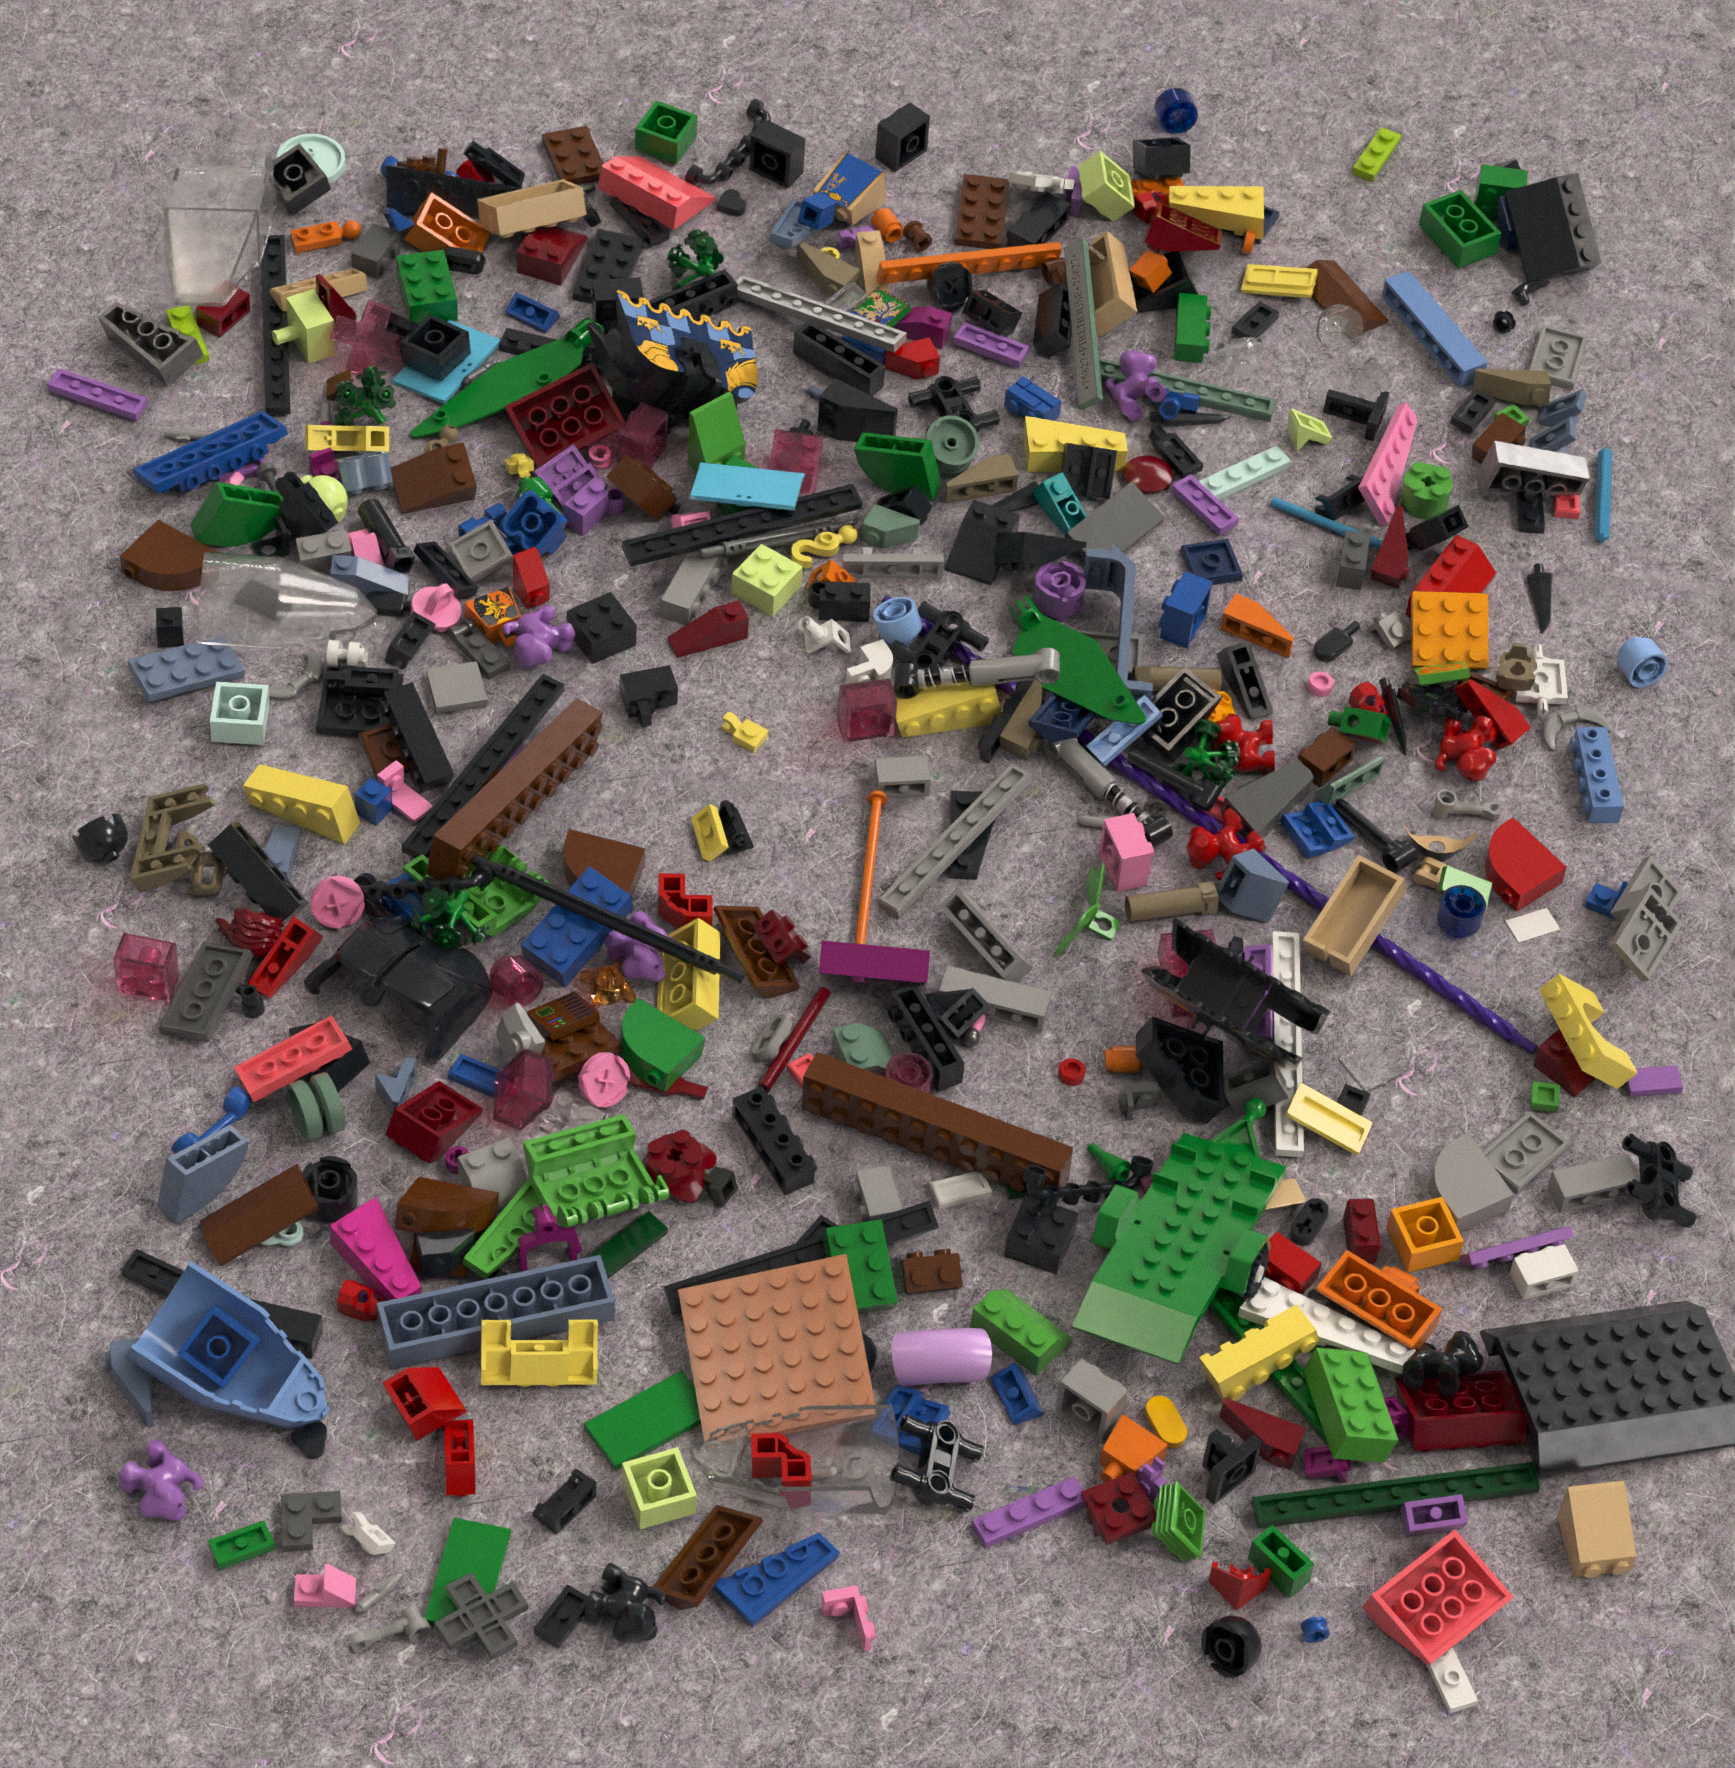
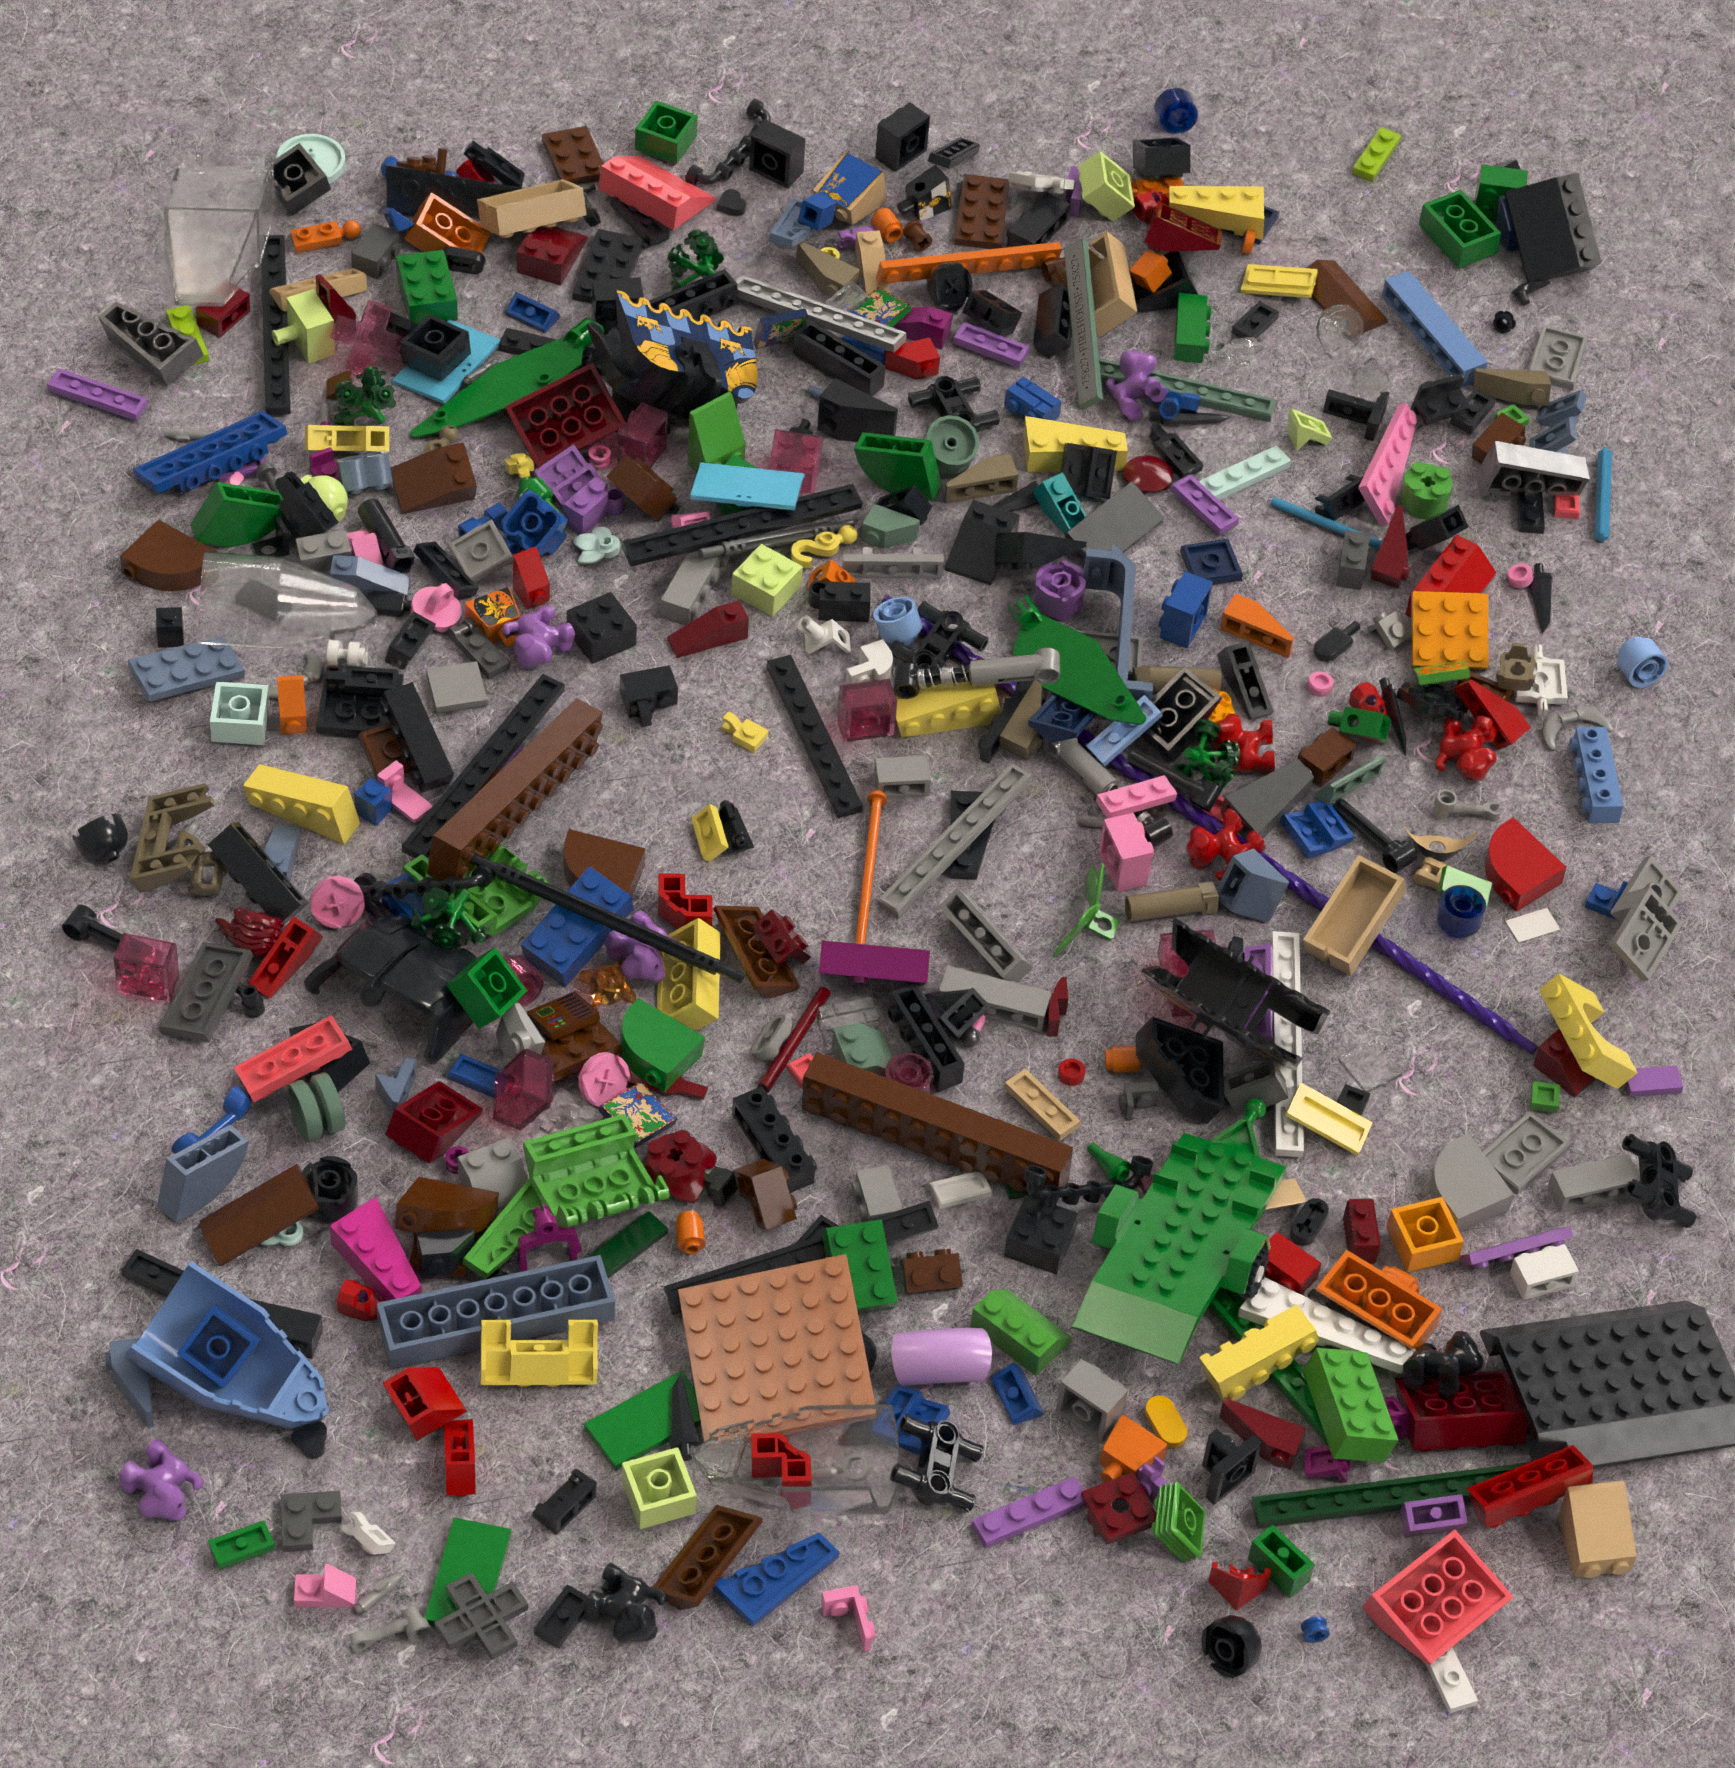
(84, 924): none -> black axle
(291, 704): none -> orange slope
(487, 988): none -> green brick
(597, 545): none -> light aqua plate
(643, 1111): none -> tile
(683, 1426): none -> black bar
(690, 1232): none -> orange brick
(768, 1193): none -> reddish brown brick
(779, 328): none -> tile
(814, 736): none -> black plate
(841, 1014): none -> clear brick
(927, 195): none -> black torso
(954, 152): none -> black tile
(1042, 1104): none -> tan plate
(1057, 1007): none -> dark red slope
(1136, 797): none -> bright pink plate
(1440, 399): none -> black bracket
(1520, 575): none -> bright pink tile
(1529, 1486): none -> red slope

